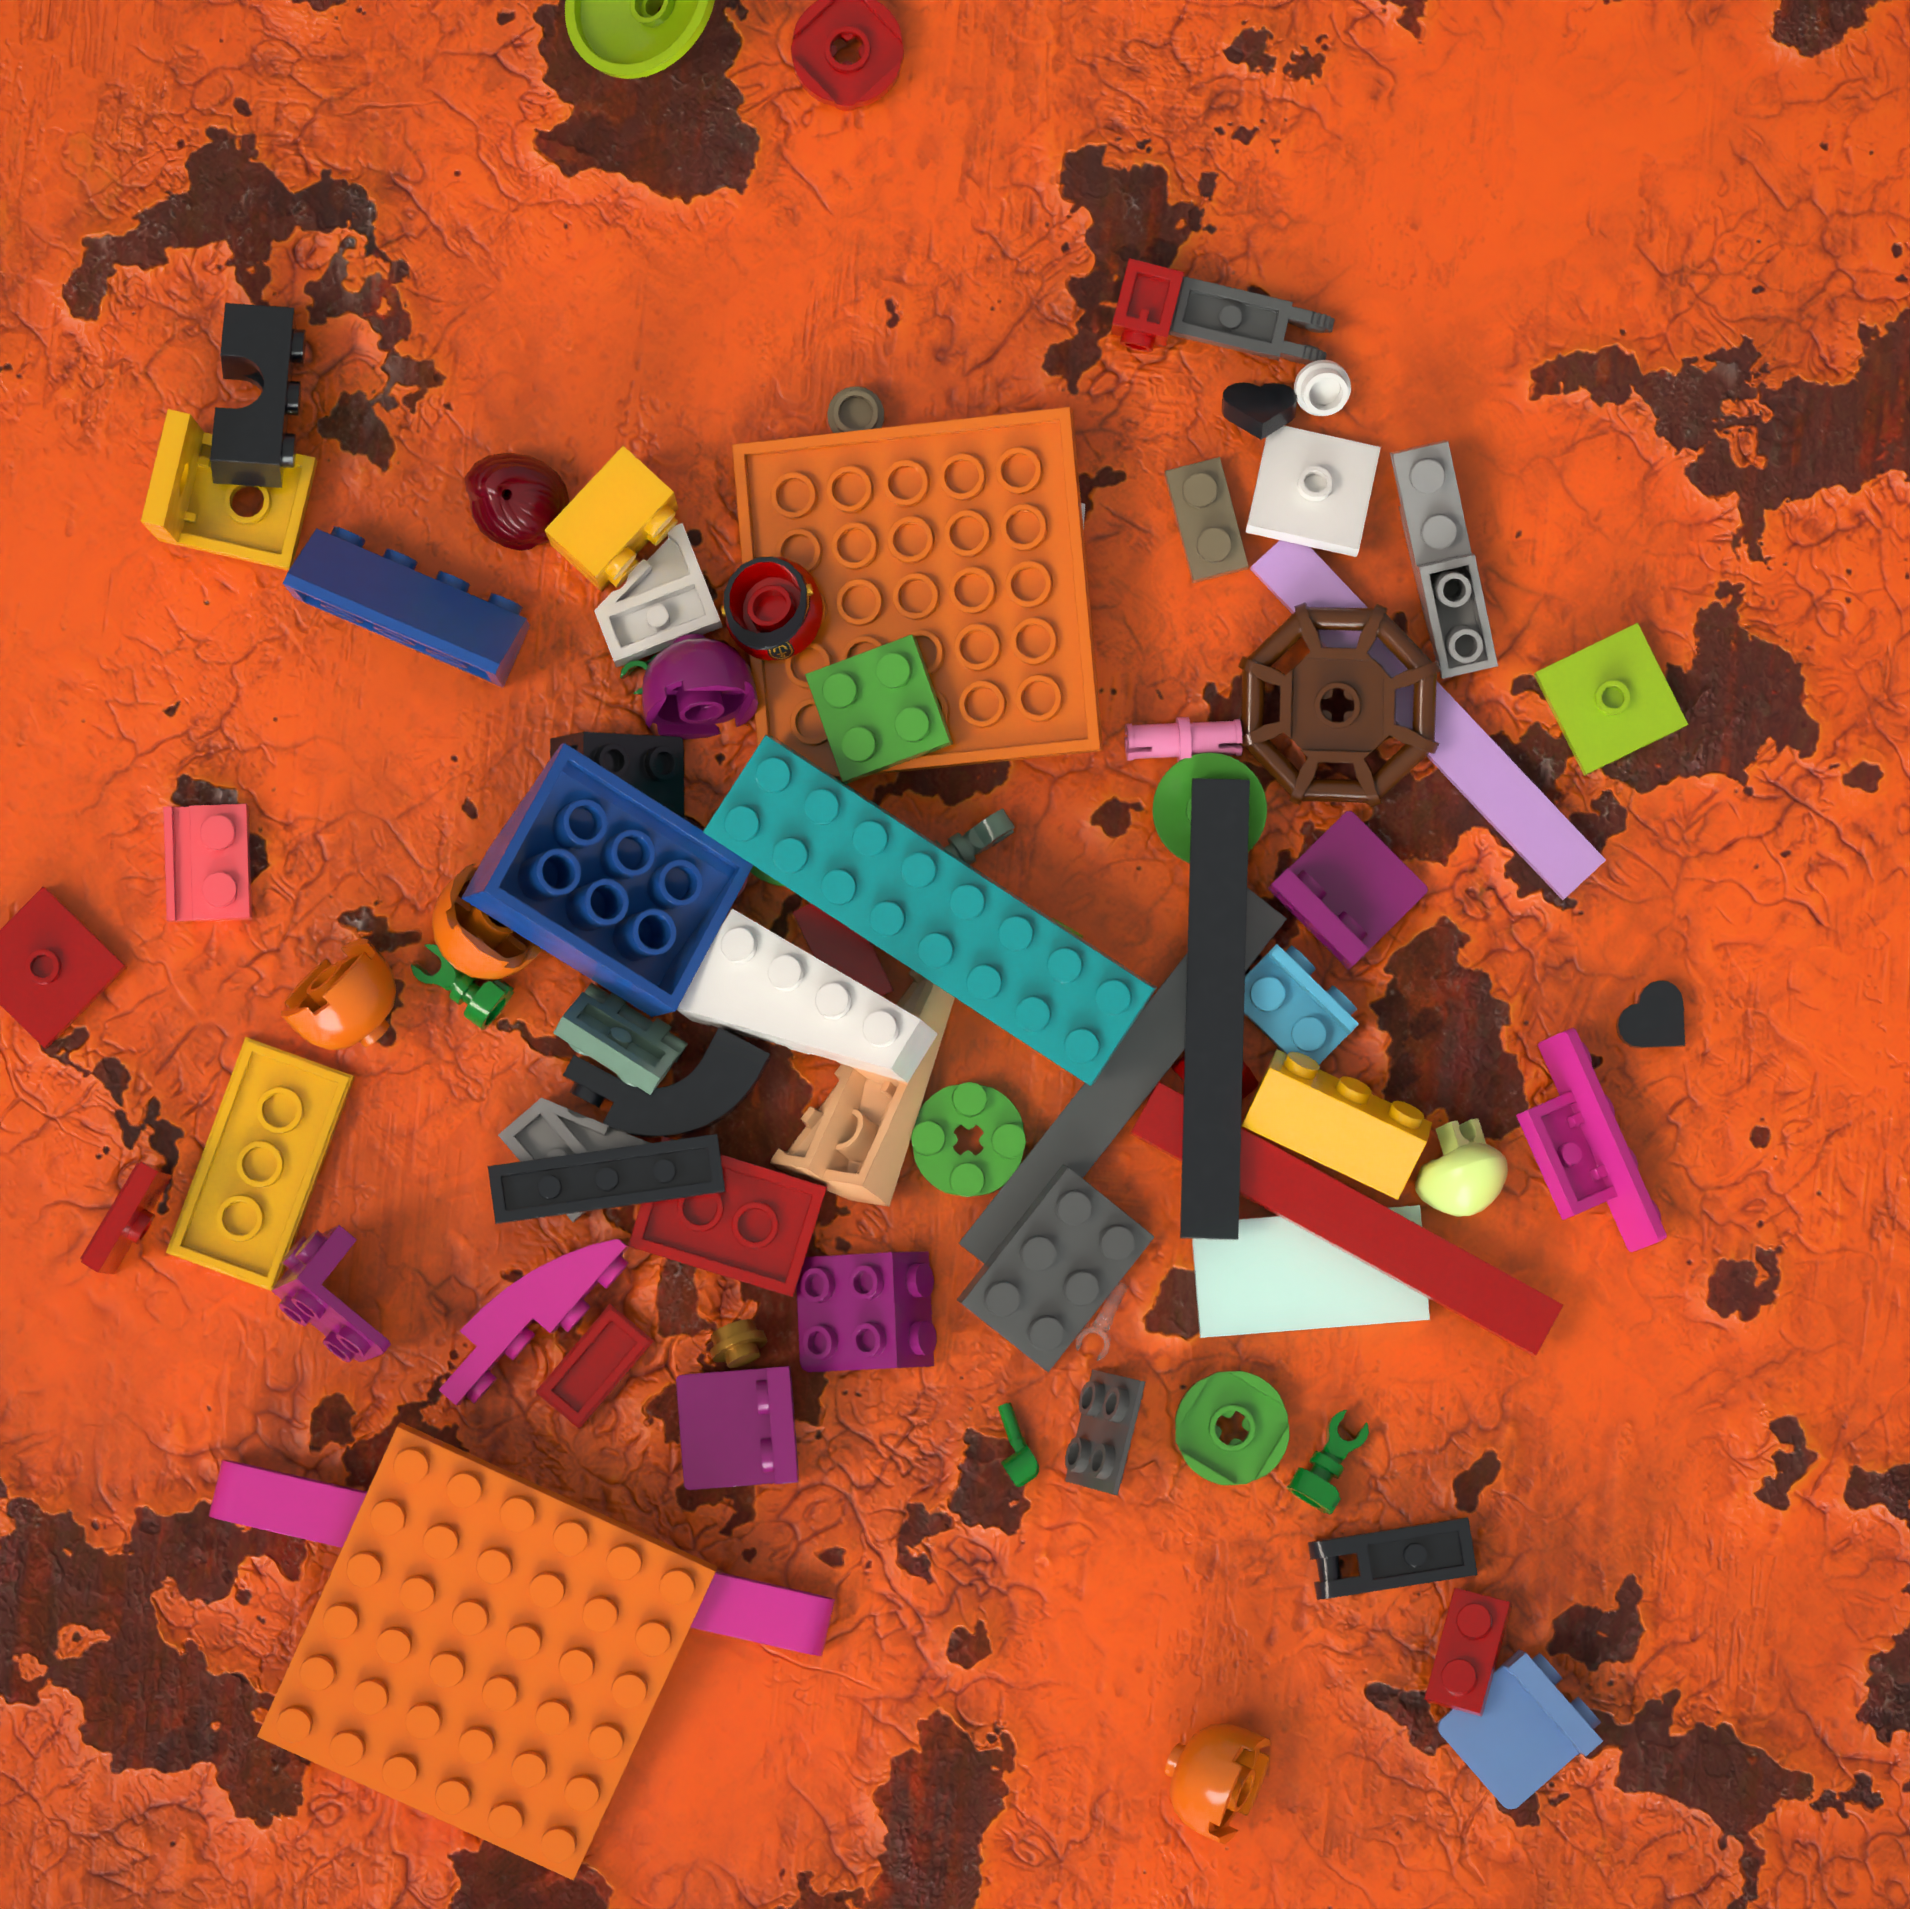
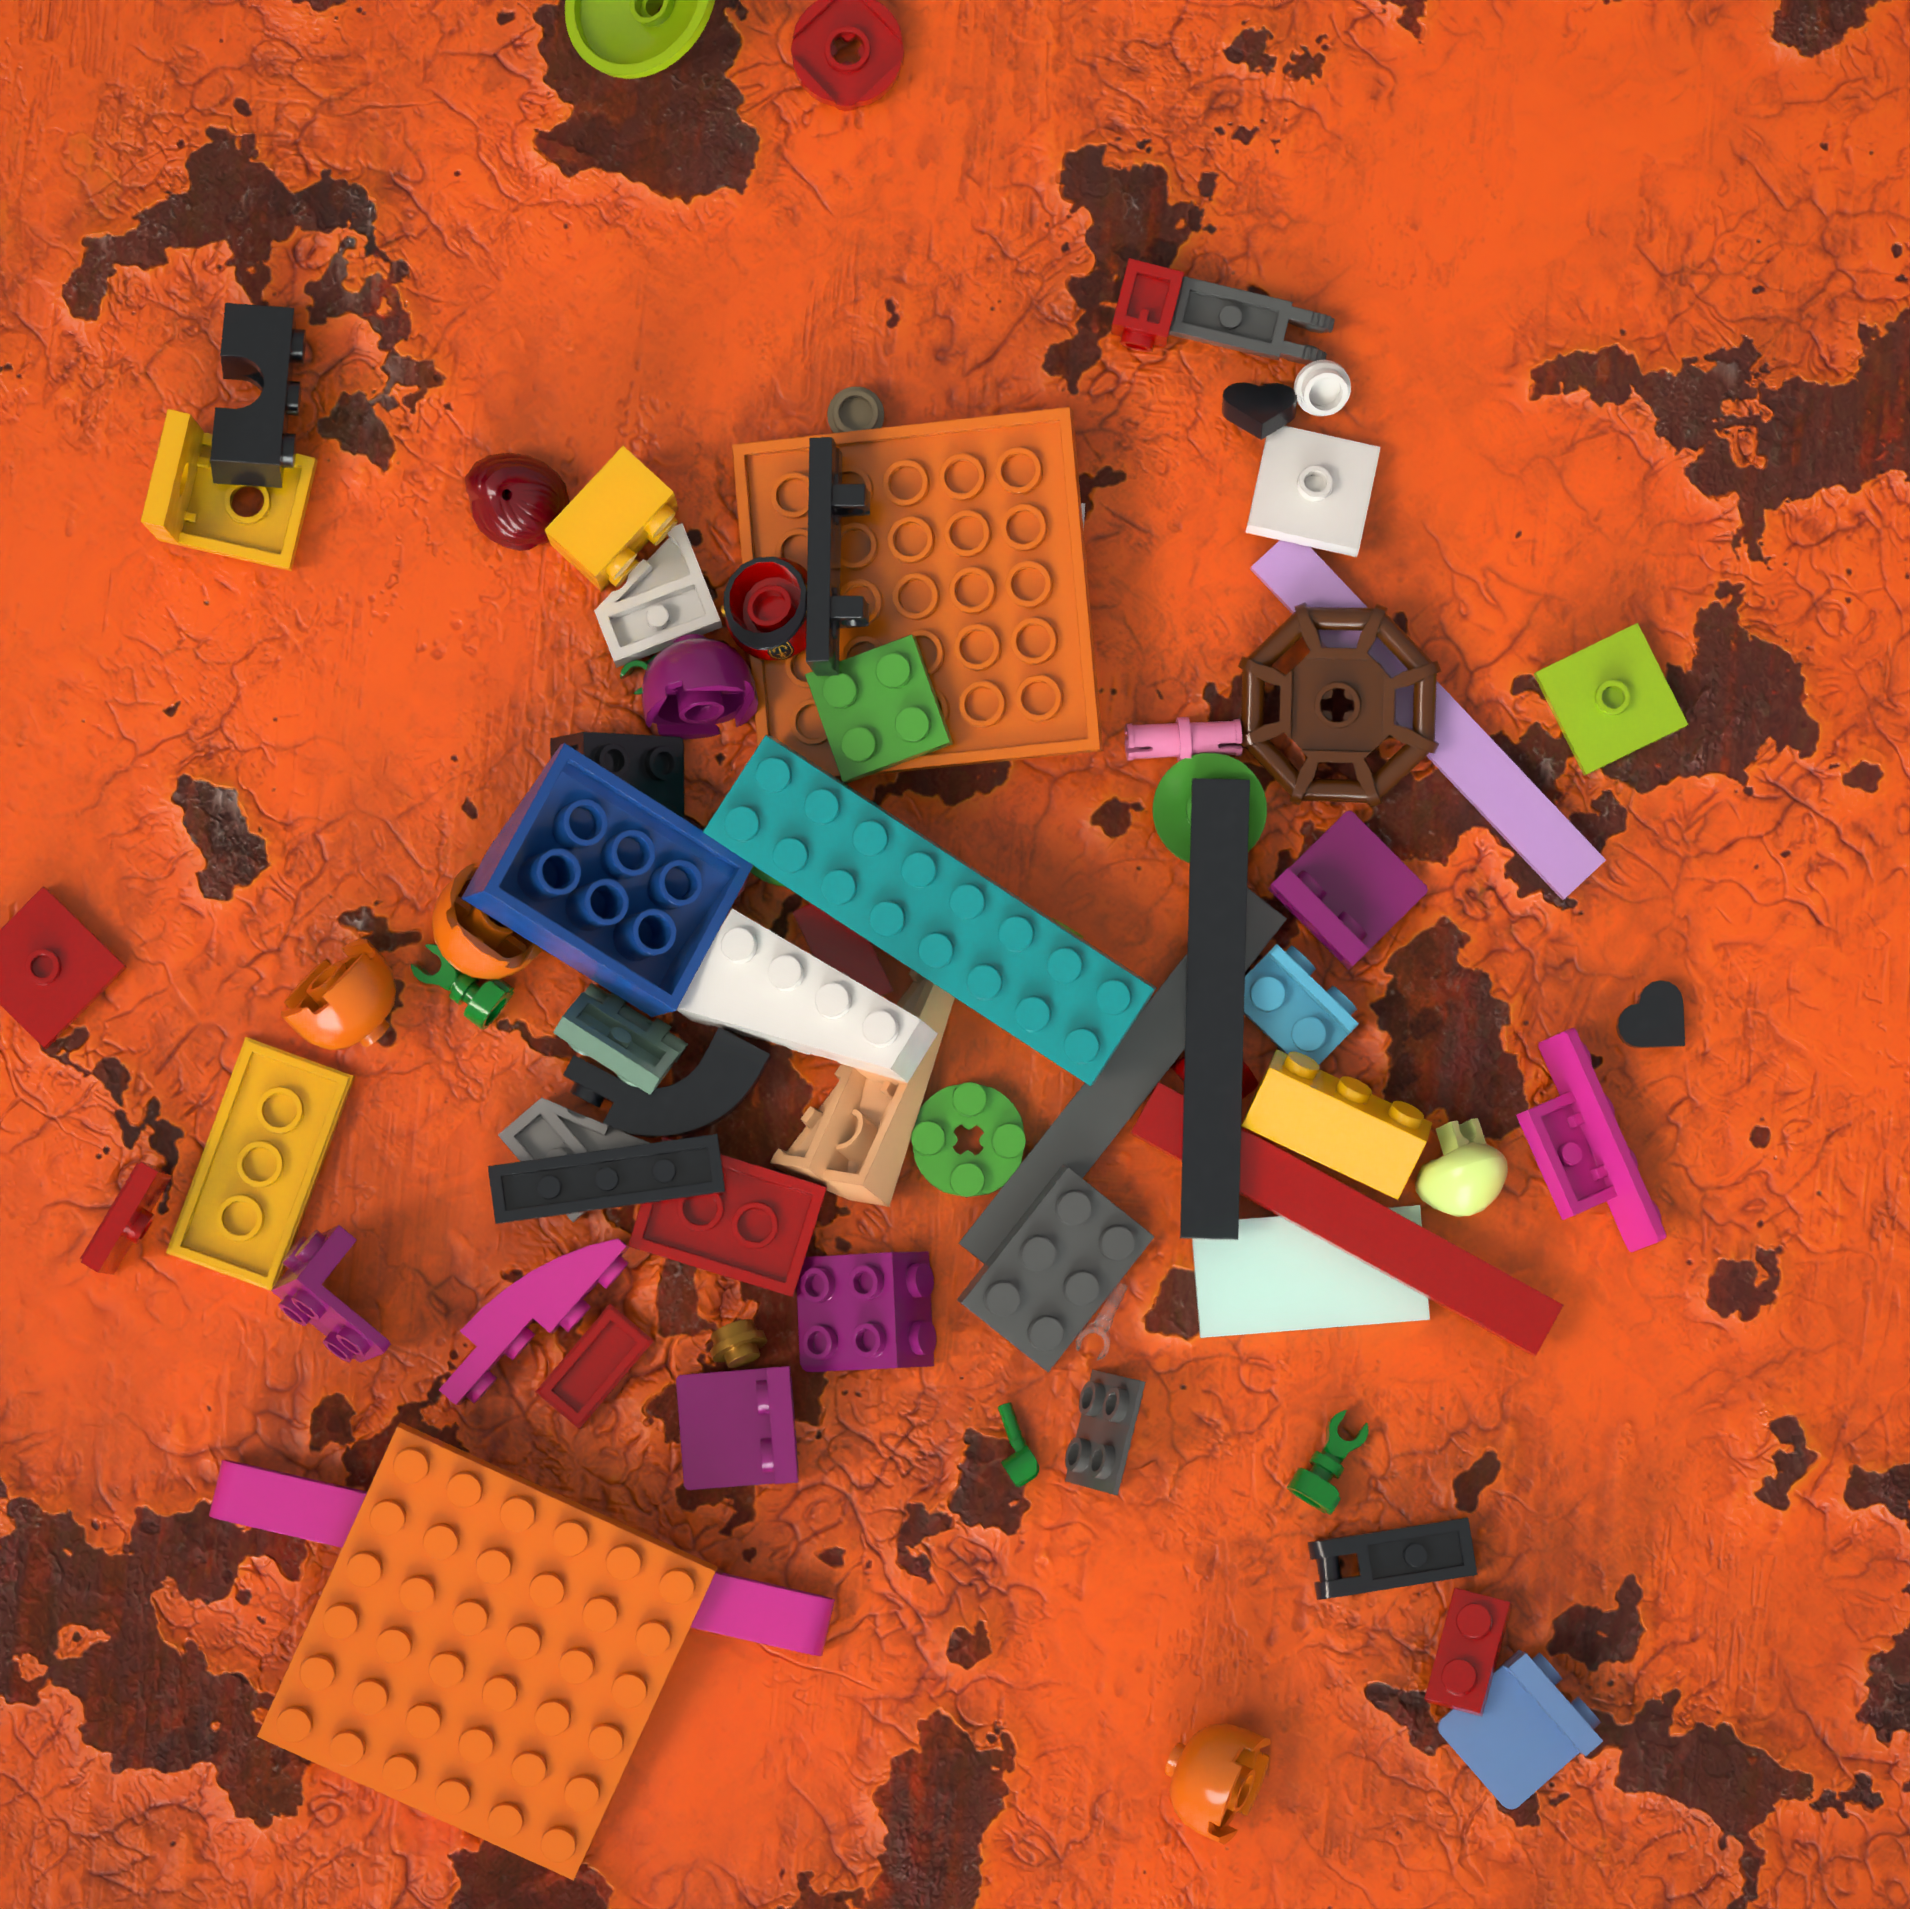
(207, 863): coral plate -> none
(407, 605): blue slope -> none
(825, 607): none -> black hinge
(981, 837): sand green piece -> none
(1206, 520): dark tan plate -> none
(1239, 1460): bright green plate -> none
(1443, 559): light grey slope -> none

